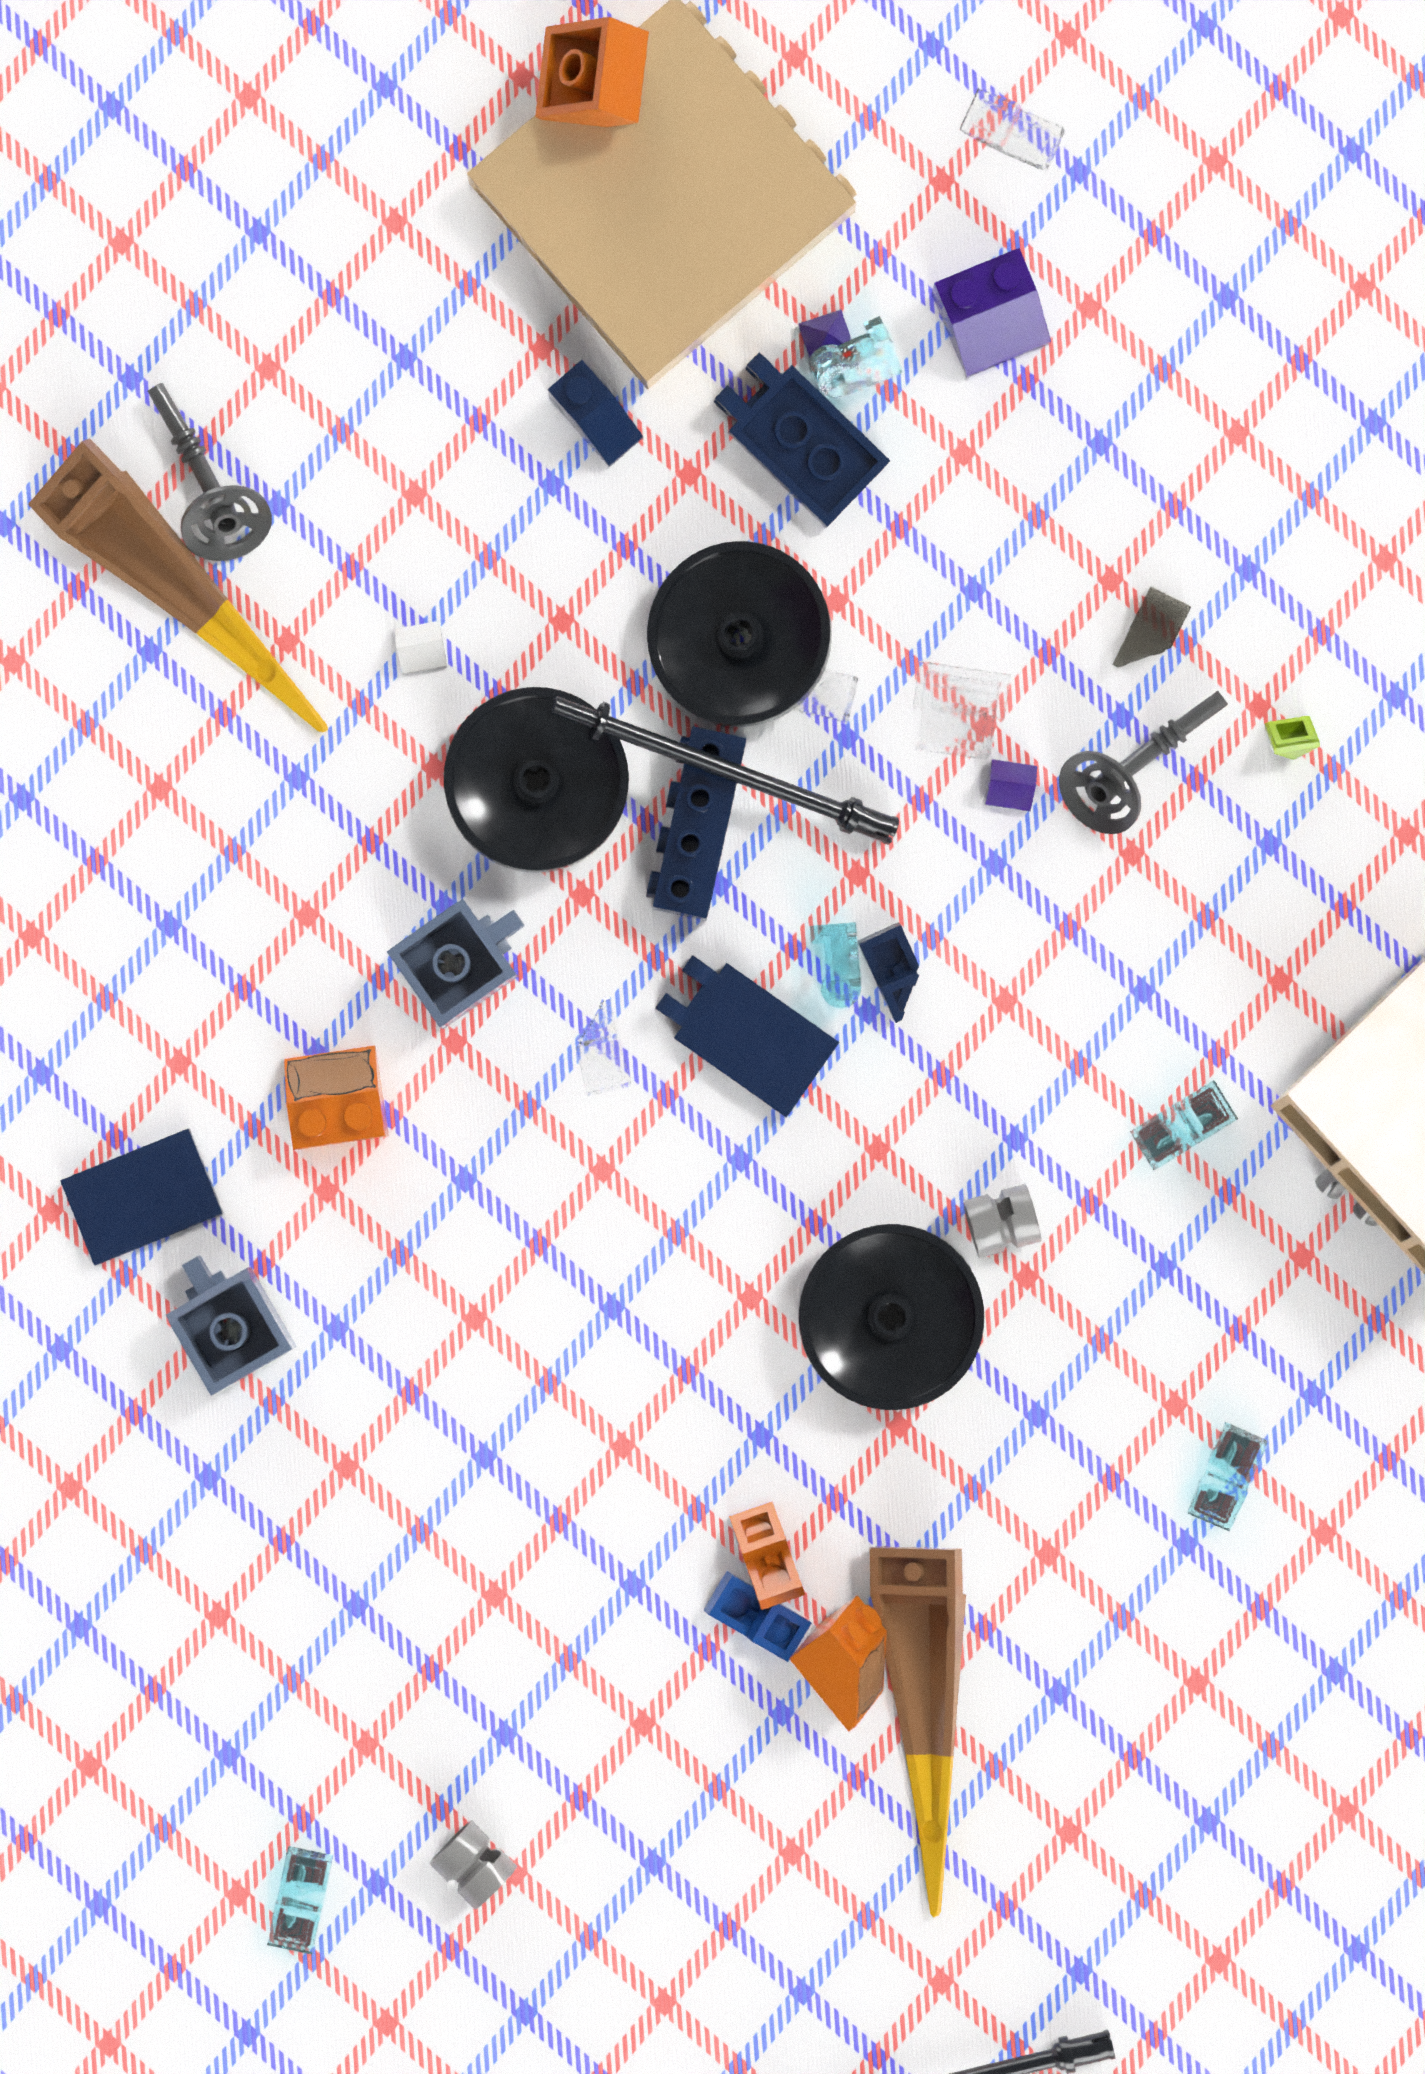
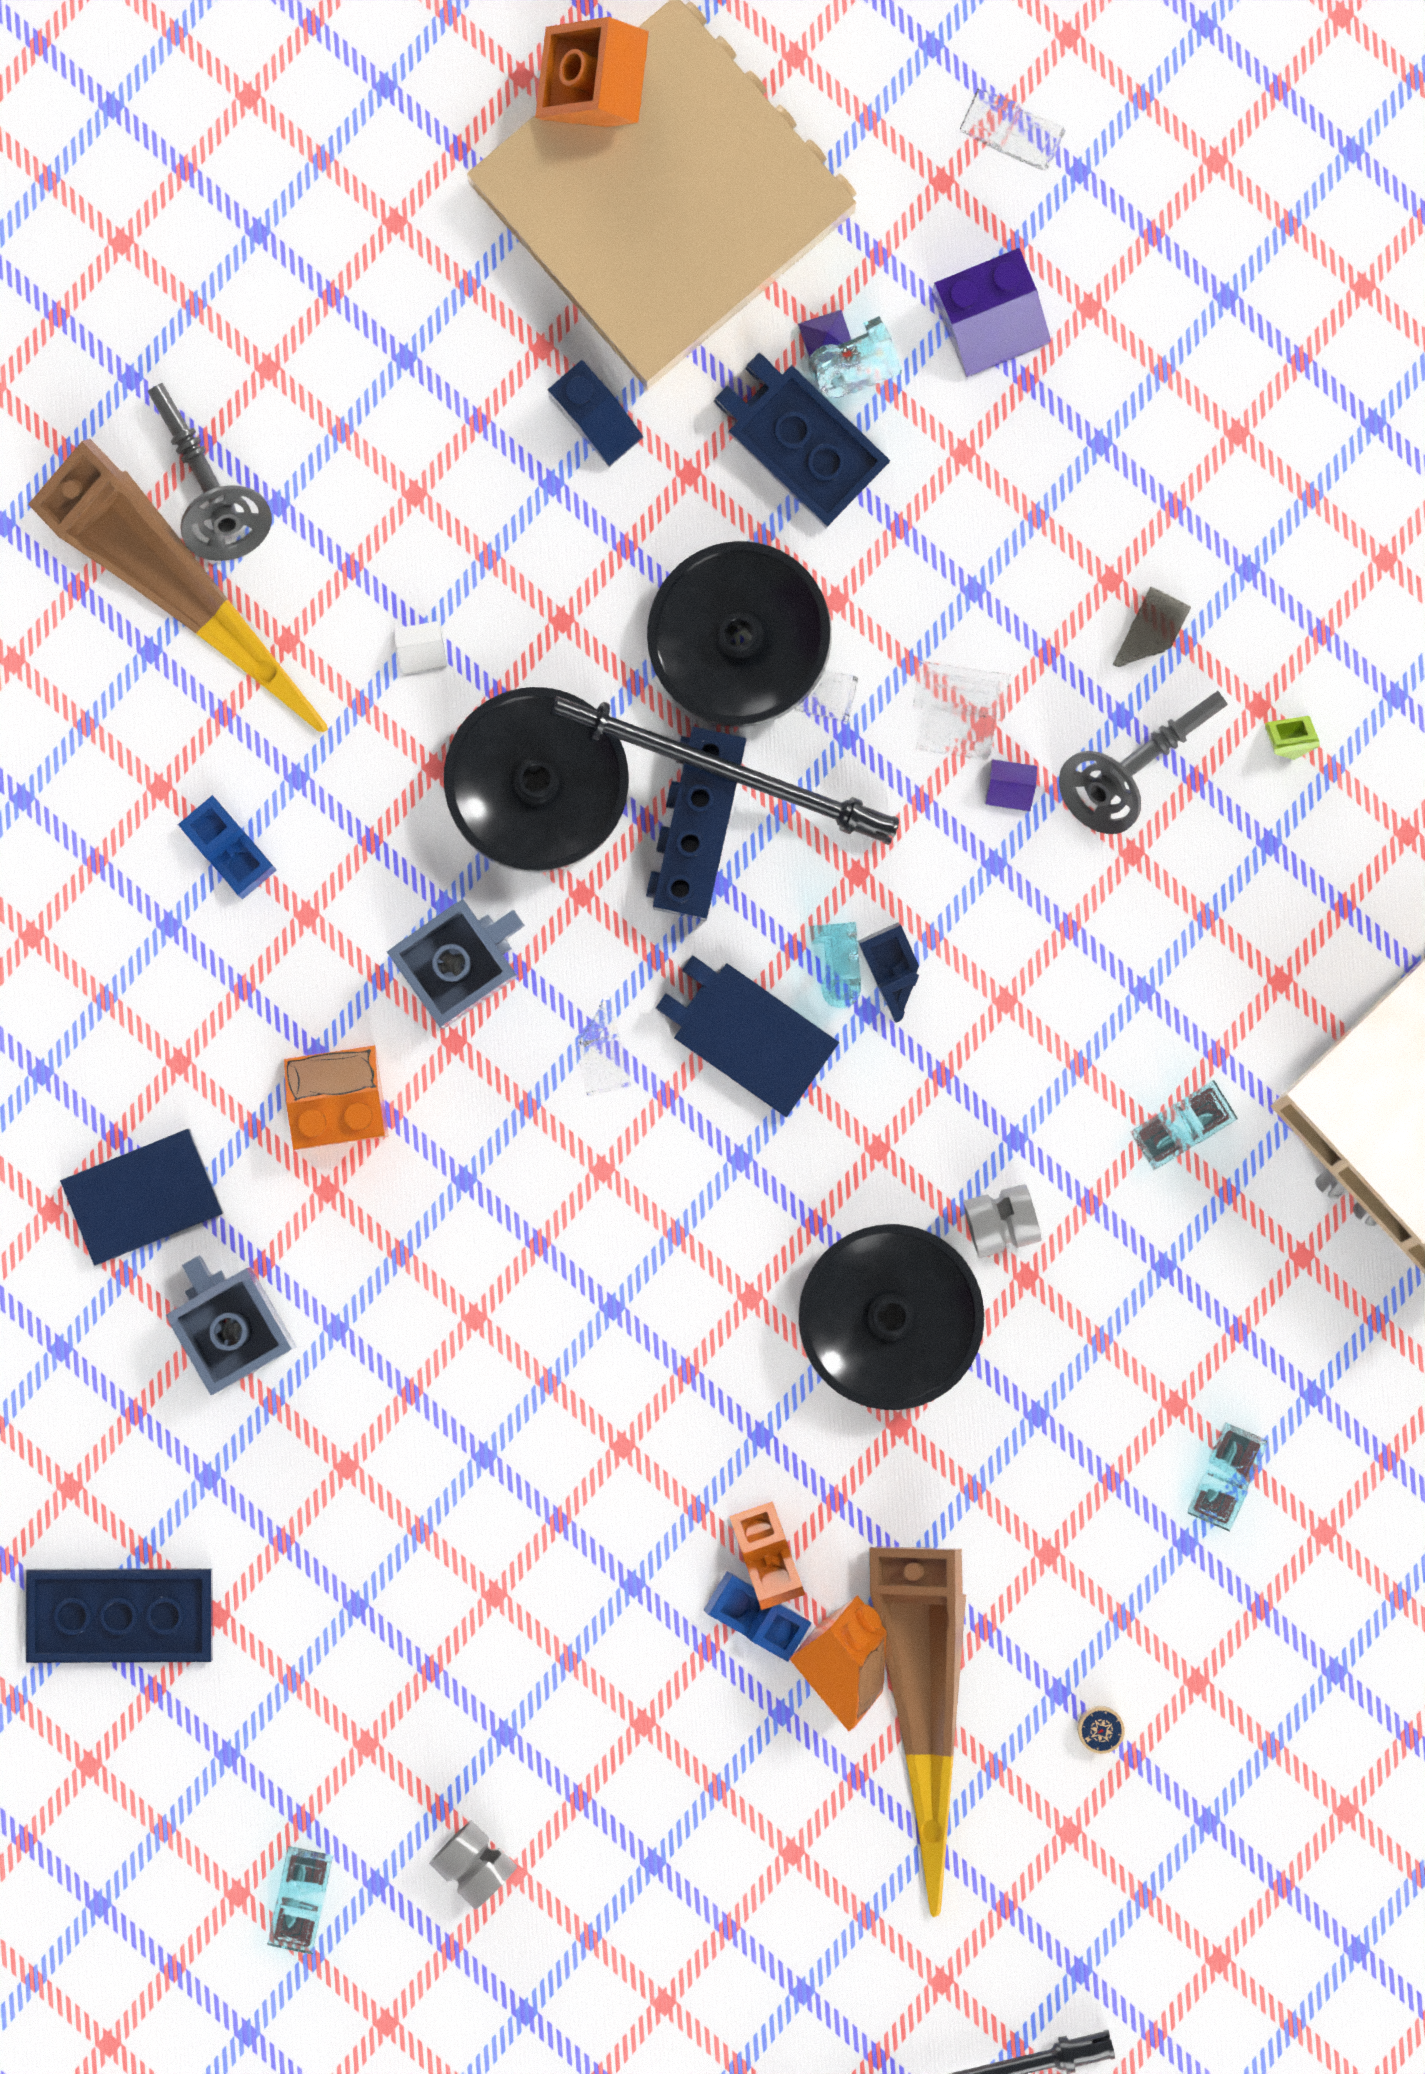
(119, 1615): none -> dark blue tile
(227, 847): none -> blue slope
(1101, 1729): none -> tile

